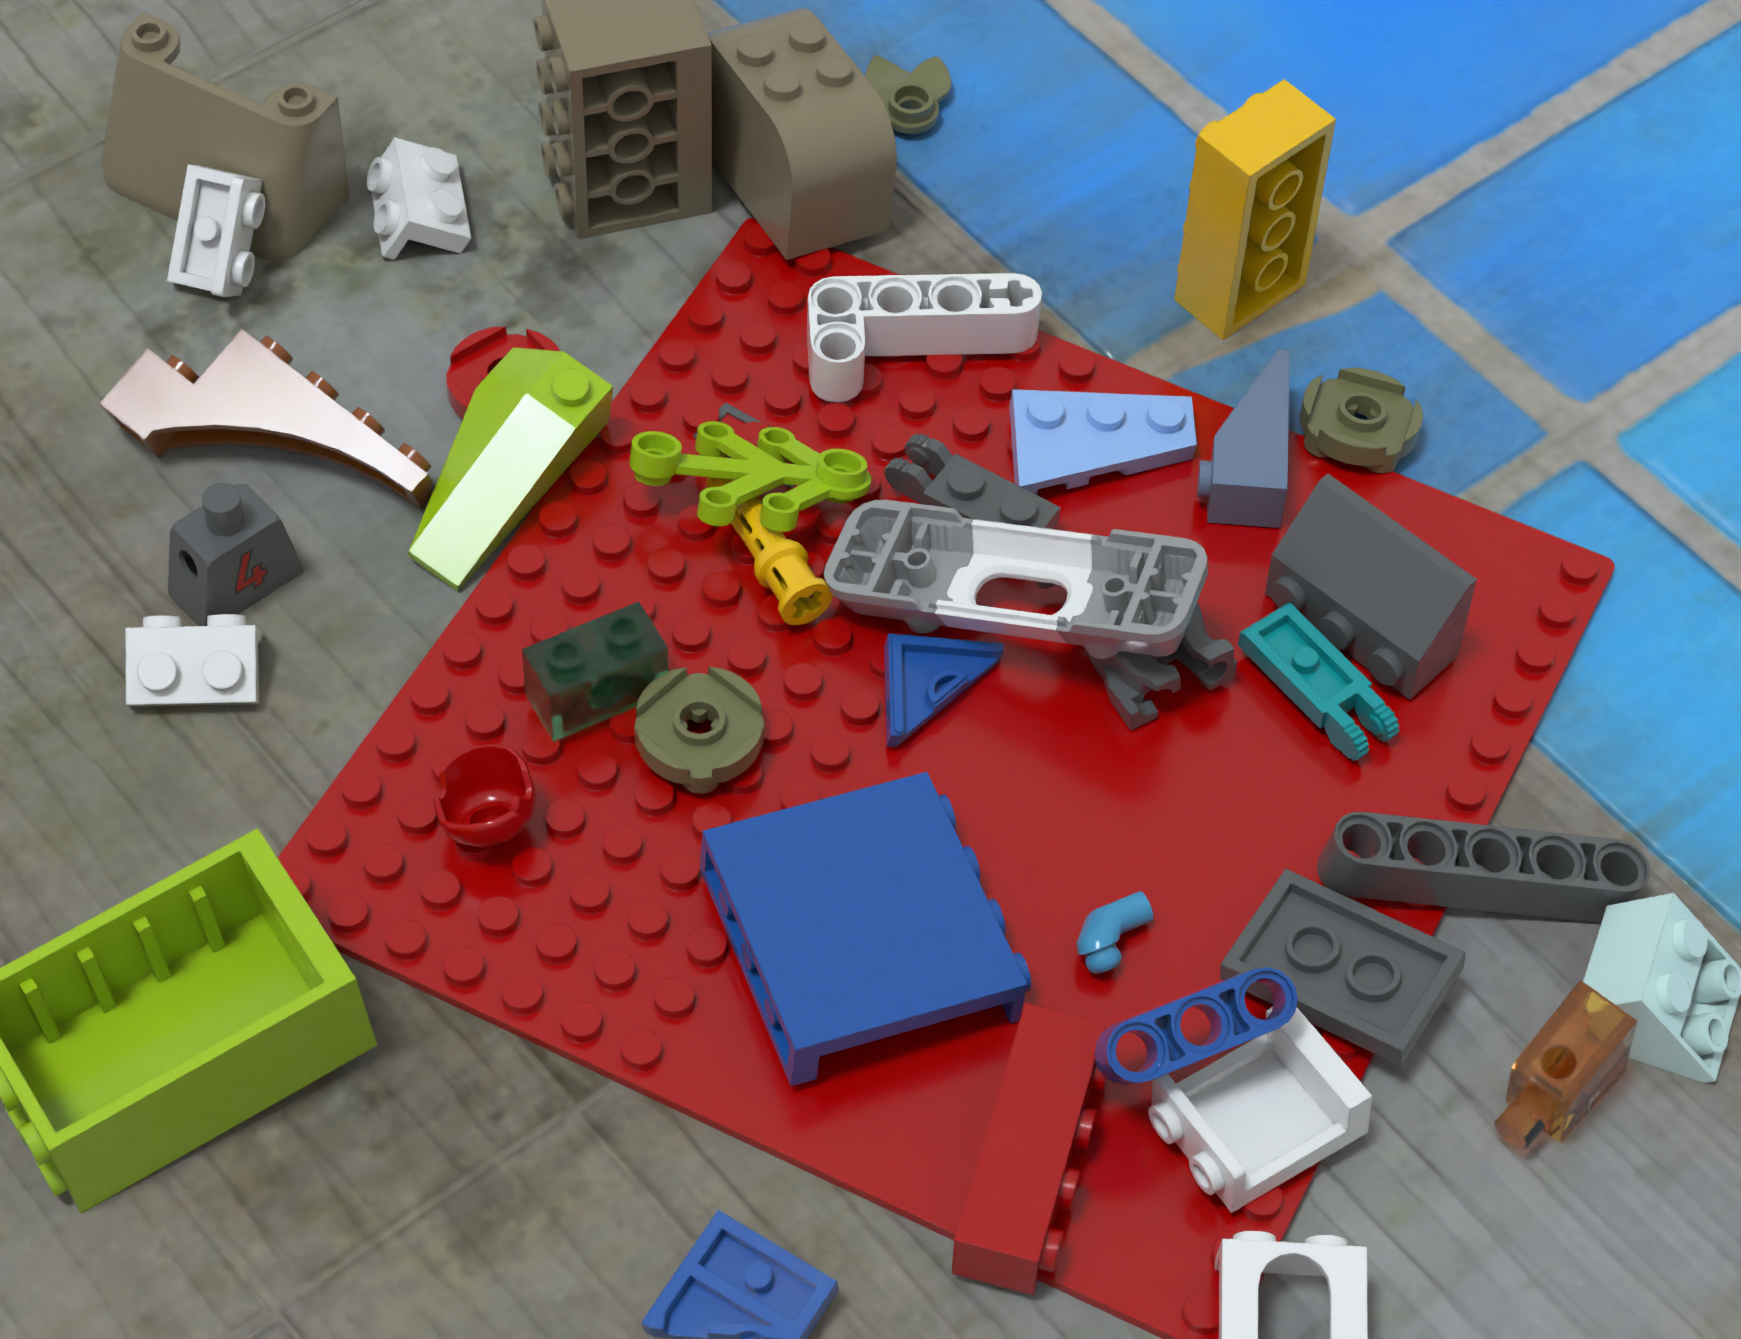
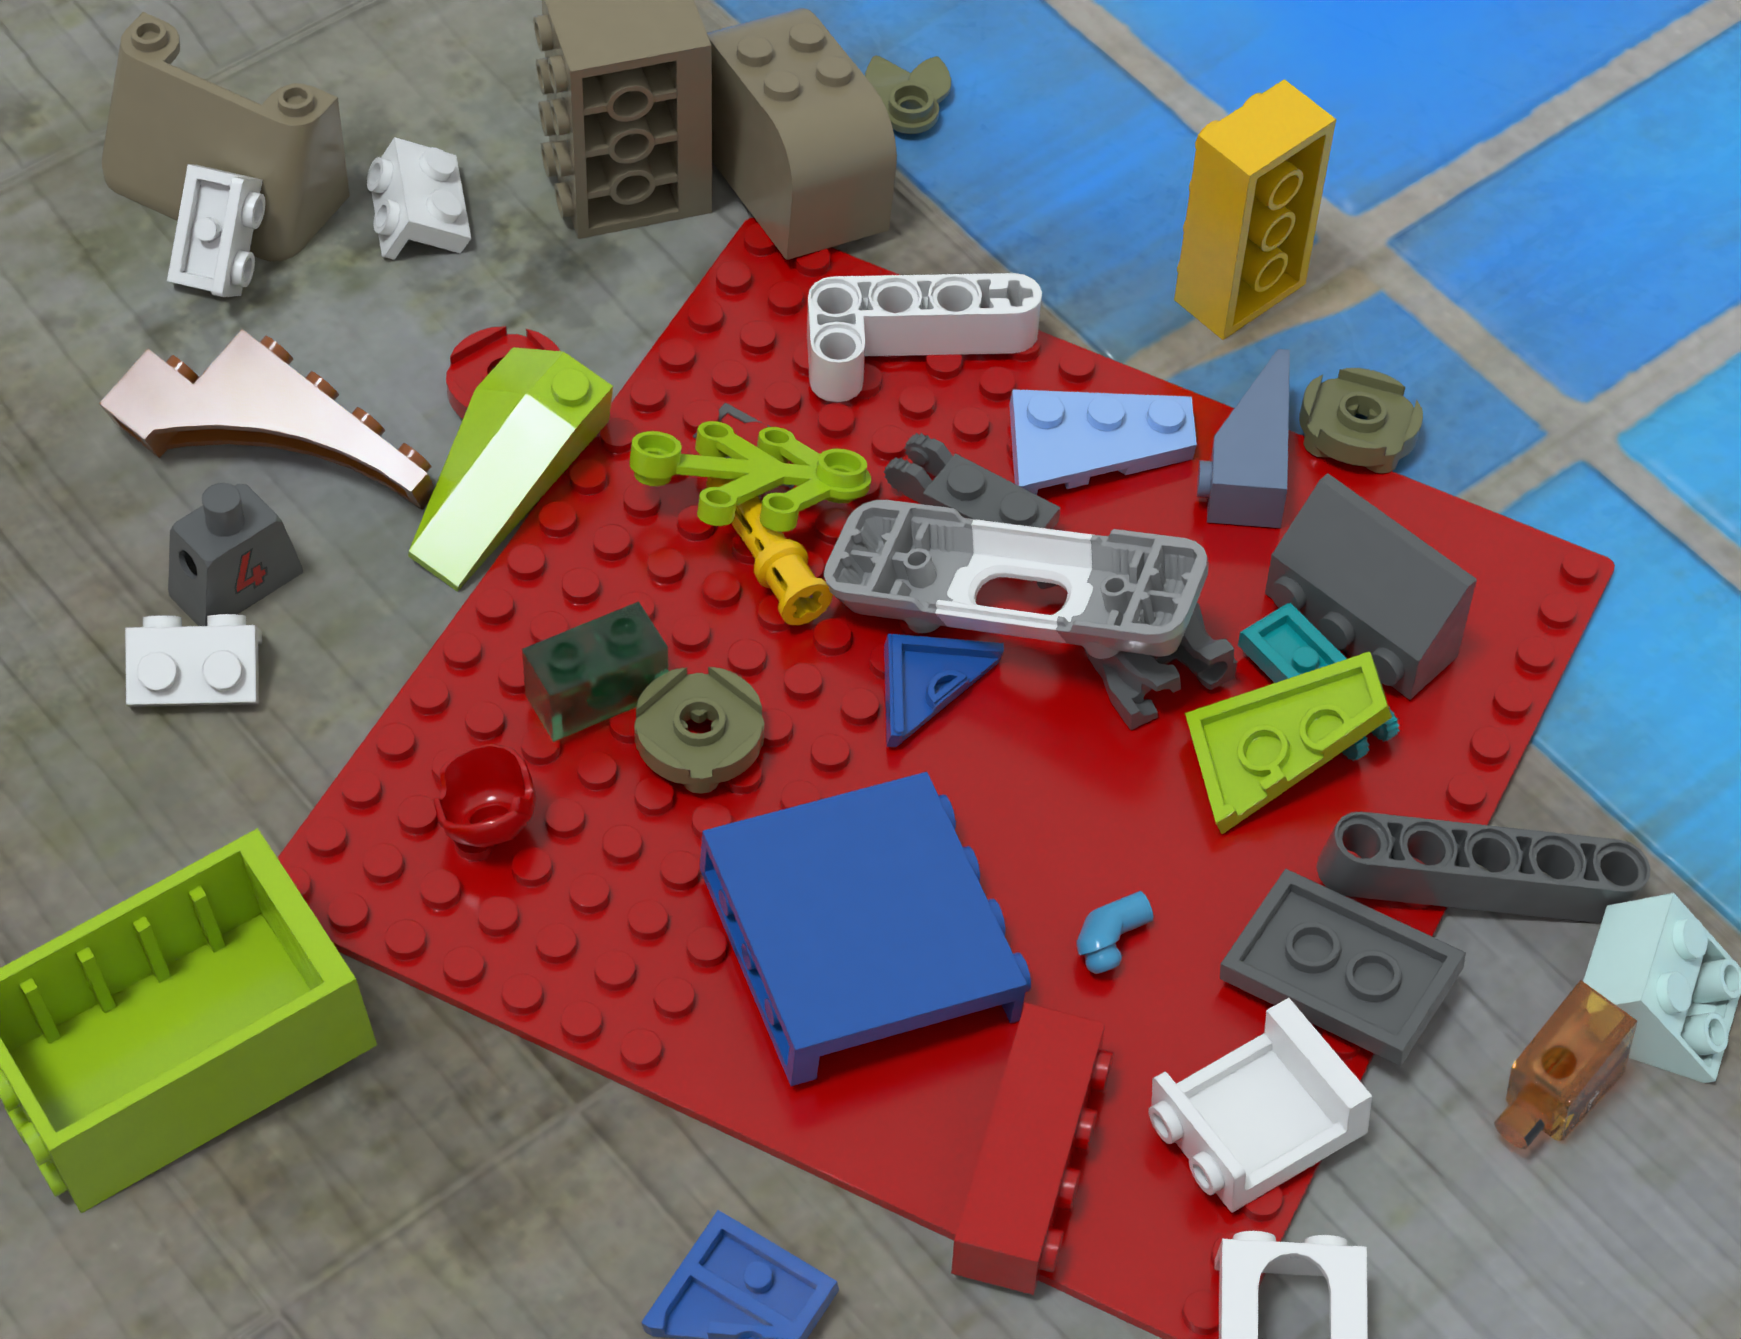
(1228, 1019): blue beam -> none
(1282, 733): none -> lime wing

